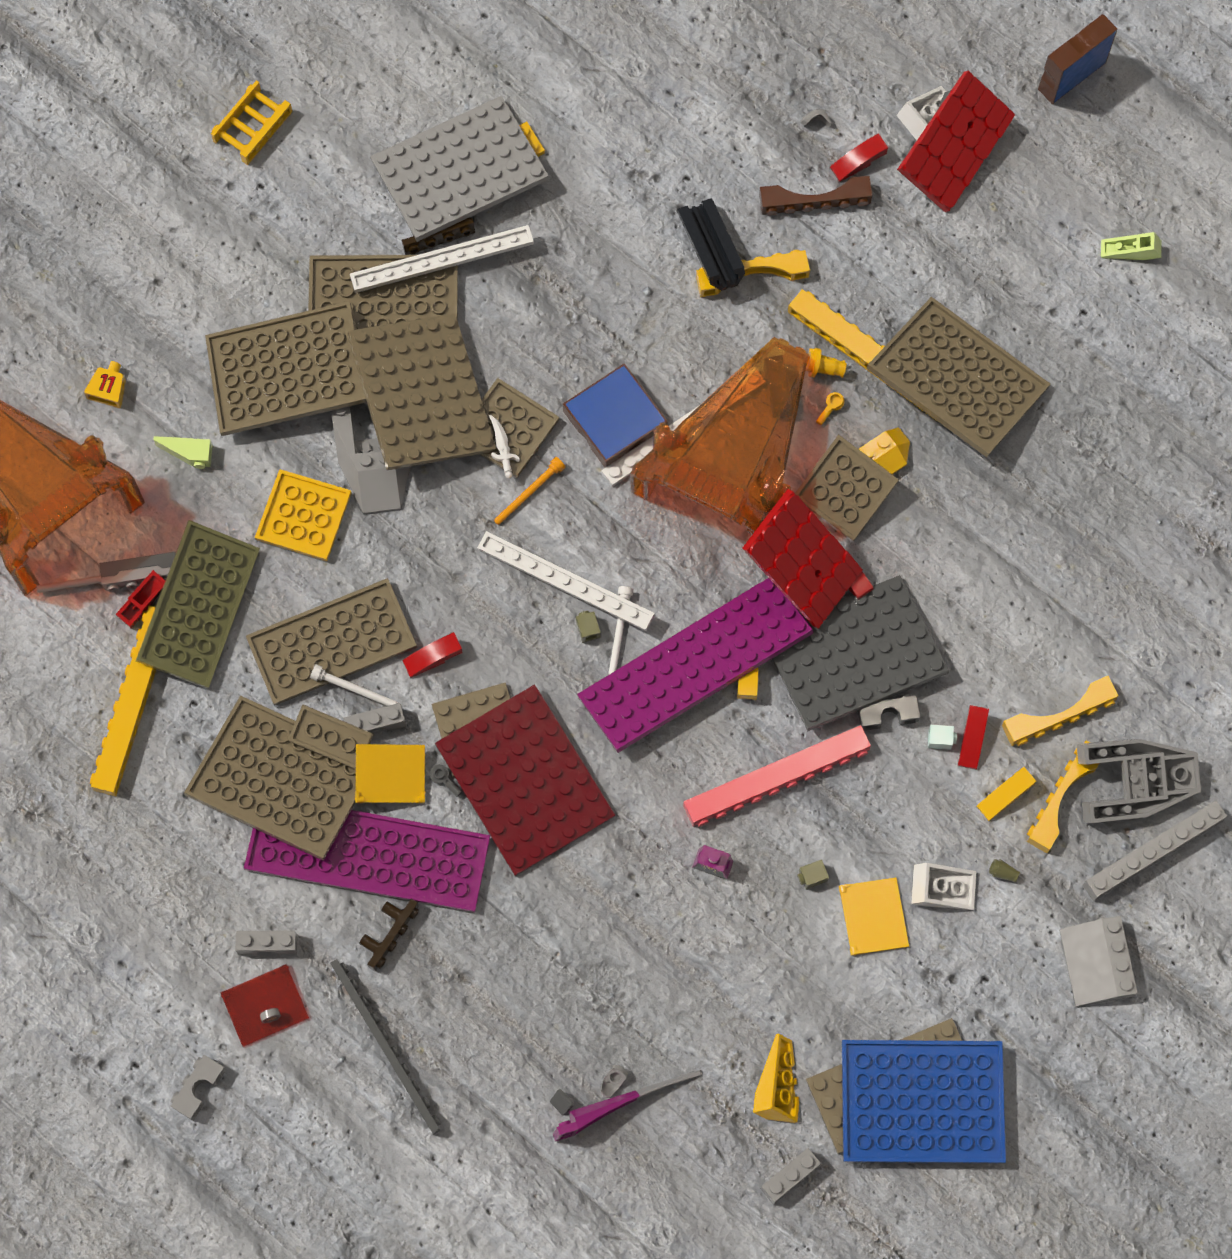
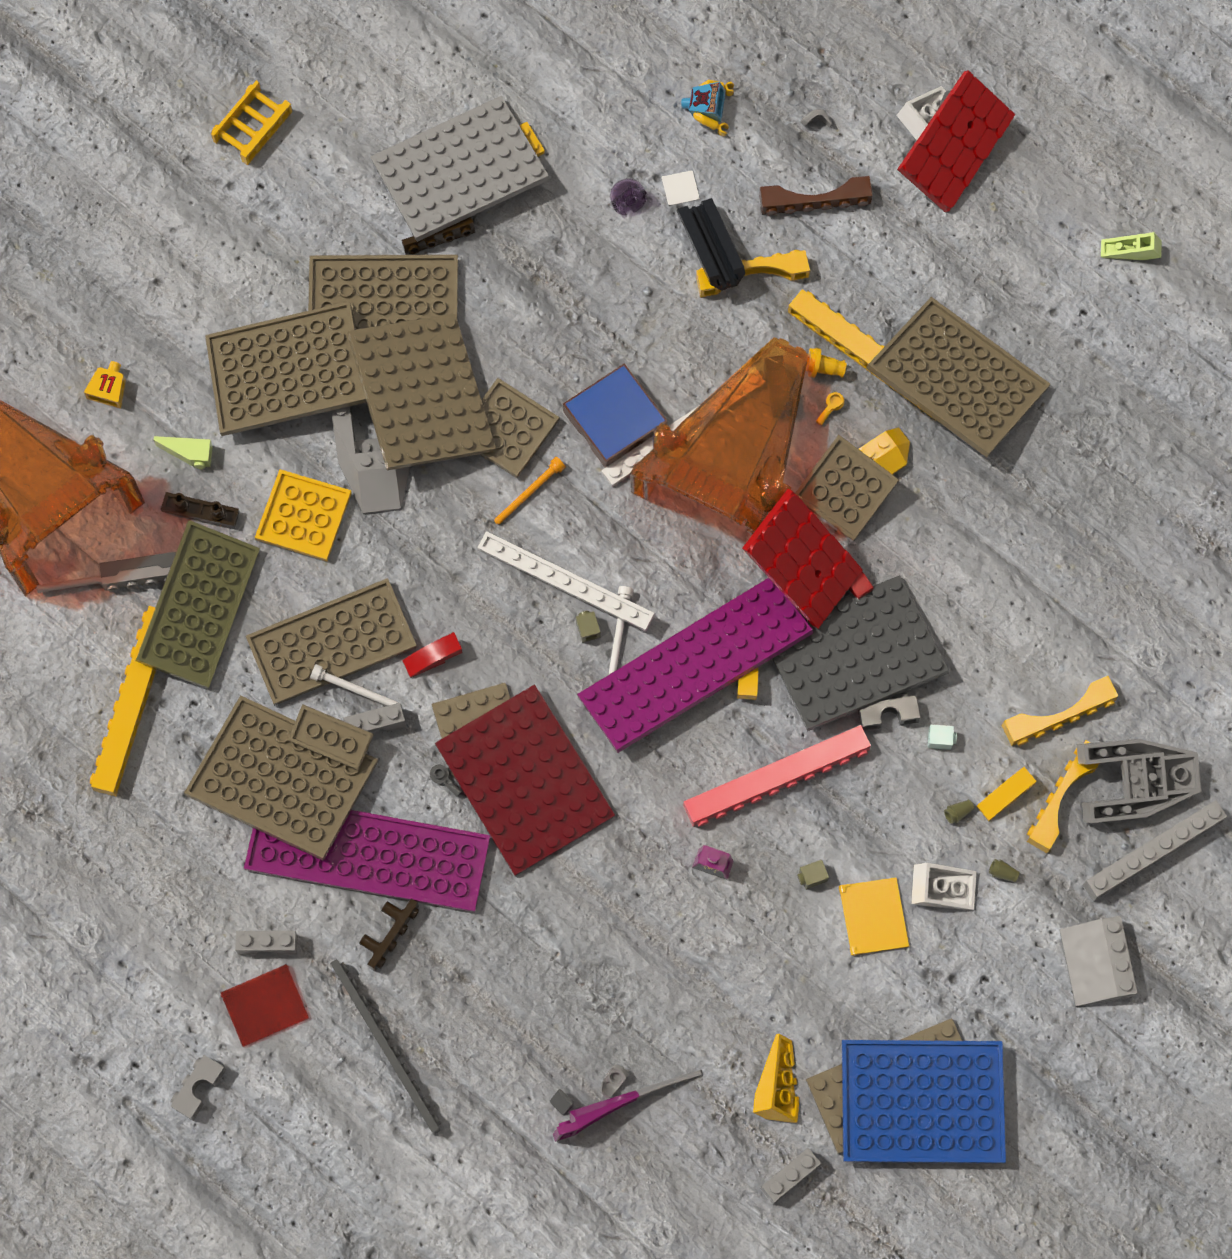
(141, 599): red slope -> none
(200, 510): none -> dark brown plate
(270, 1015): light grey tile -> none
(390, 773): yellow piece -> none
(441, 259): white plate -> none
(502, 445): white piece -> none
(627, 195): none -> clear purple cylinder
(680, 187): none -> white sticker
(707, 103): none -> torso
(859, 157): red slope -> none
(958, 811): none -> olive cone
(973, 737): red slope -> none
(1077, 59): reddish brown tile -> none

